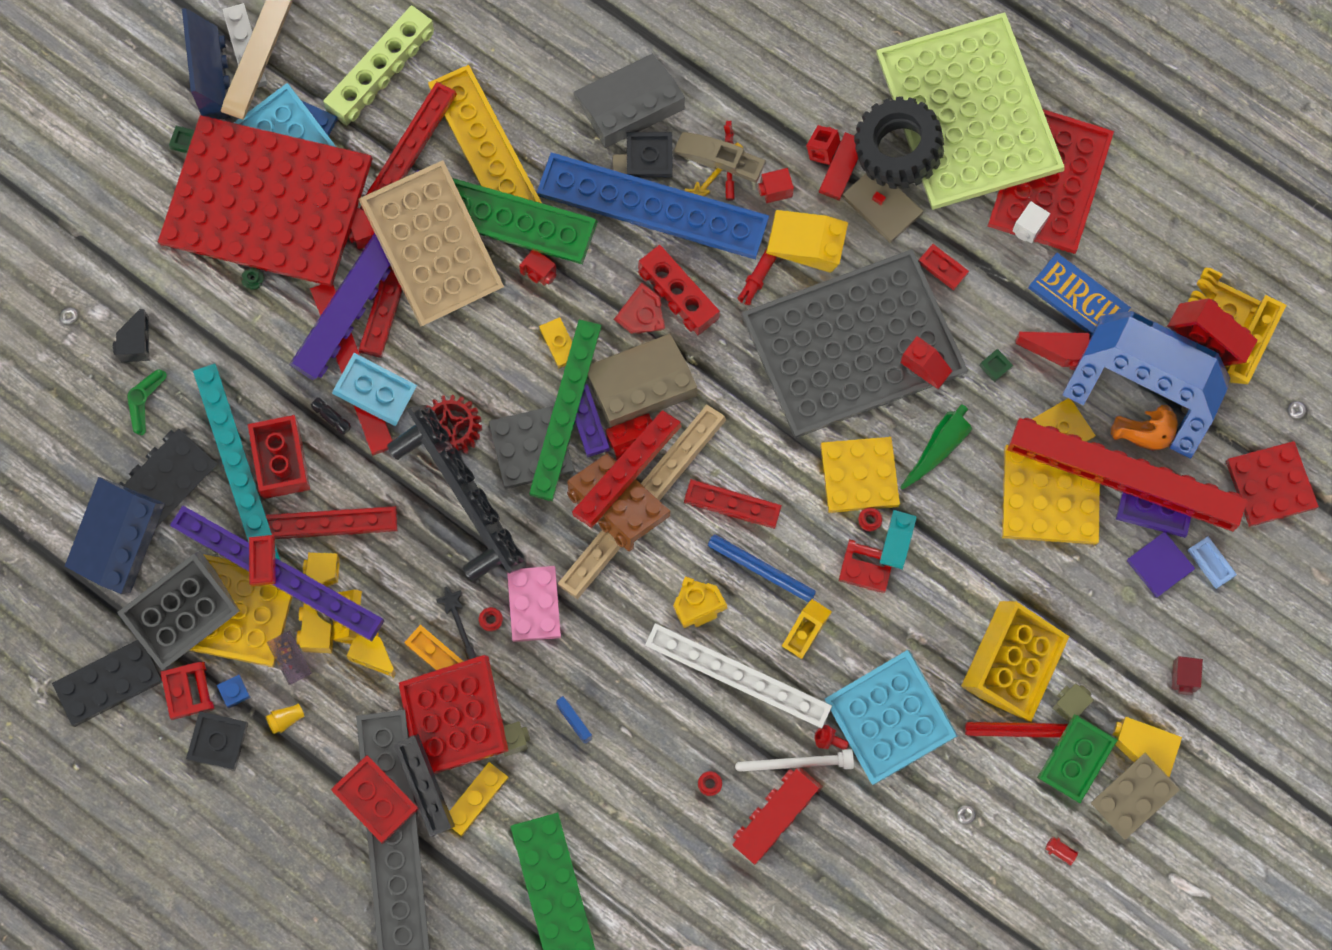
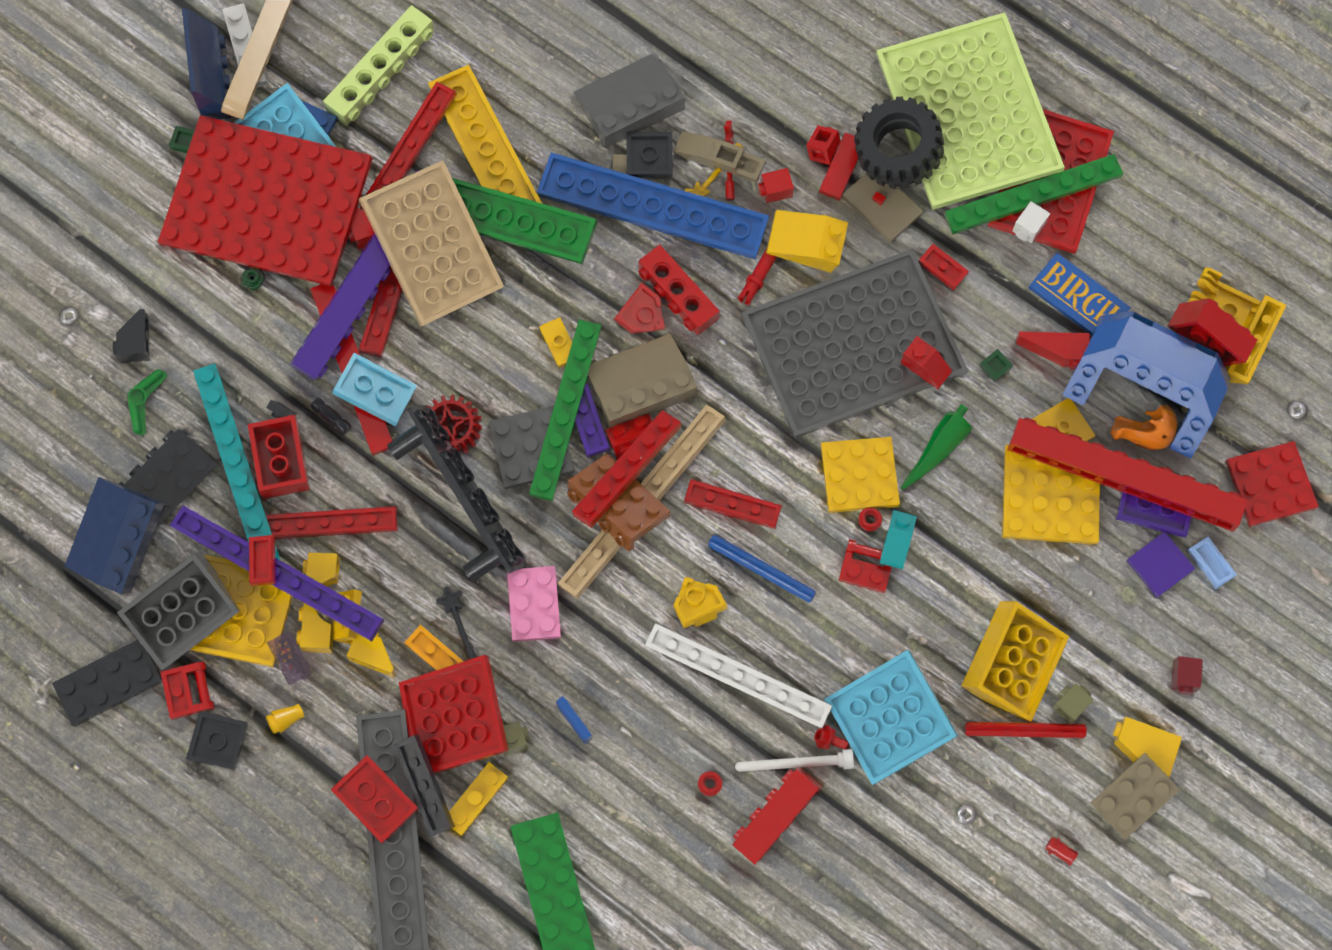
(233, 691): blue plate -> none
(279, 410): none -> black plate
(487, 612): red plate -> none
(538, 268): red brick -> none
(806, 628): yellow slope -> none
(1038, 192): none -> green plate
(1077, 758): green tile -> none

